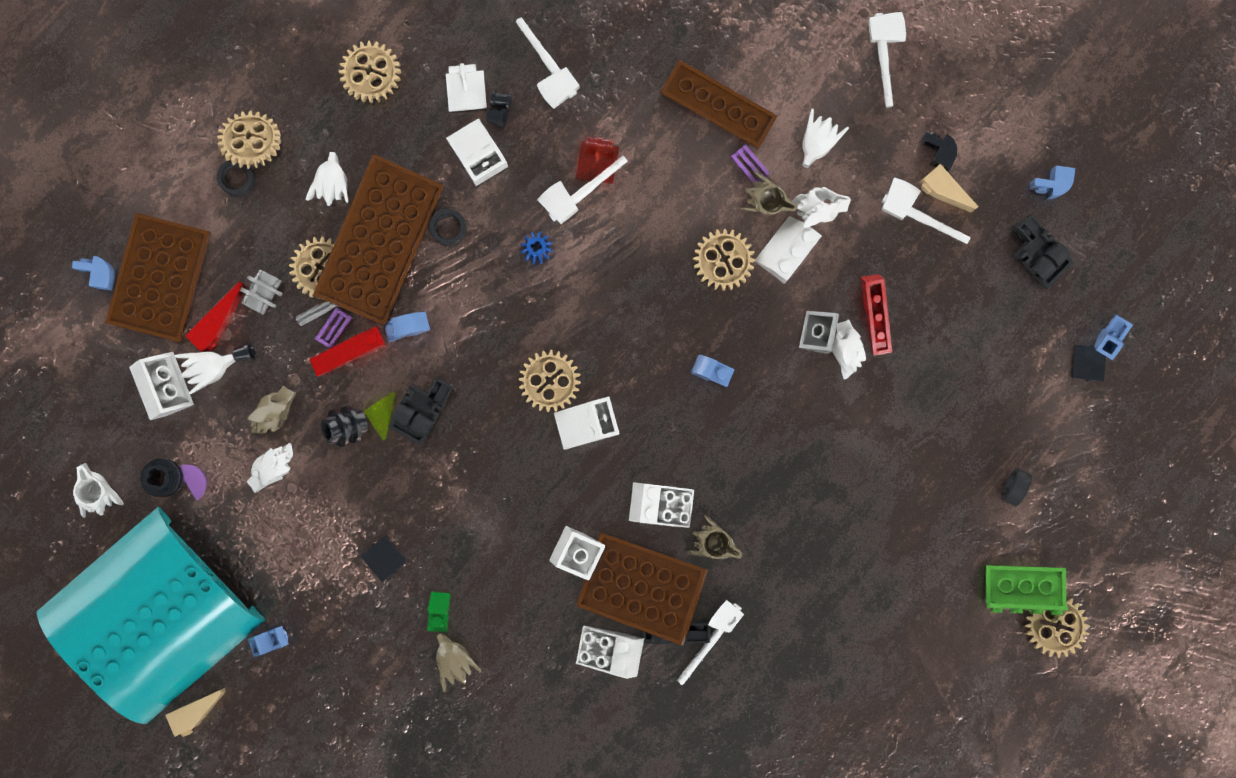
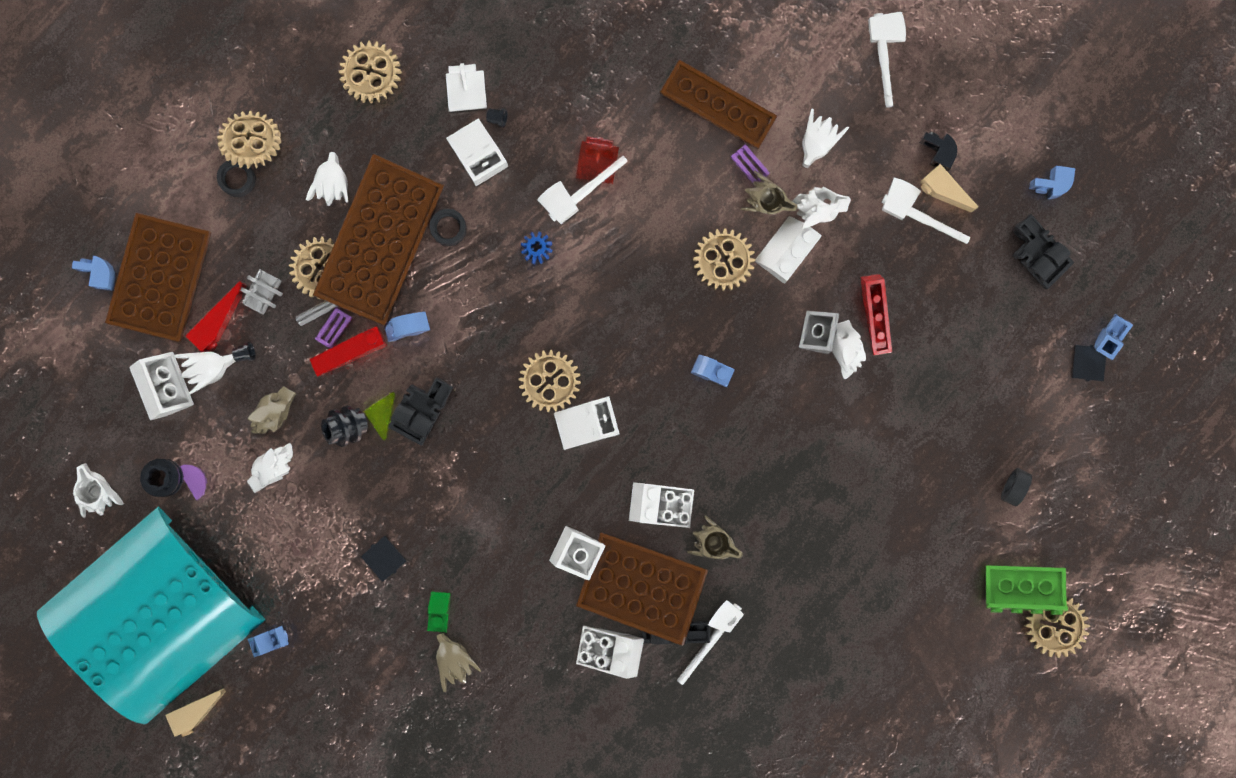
(501, 99): black bush -> none
(561, 83): white piece -> none

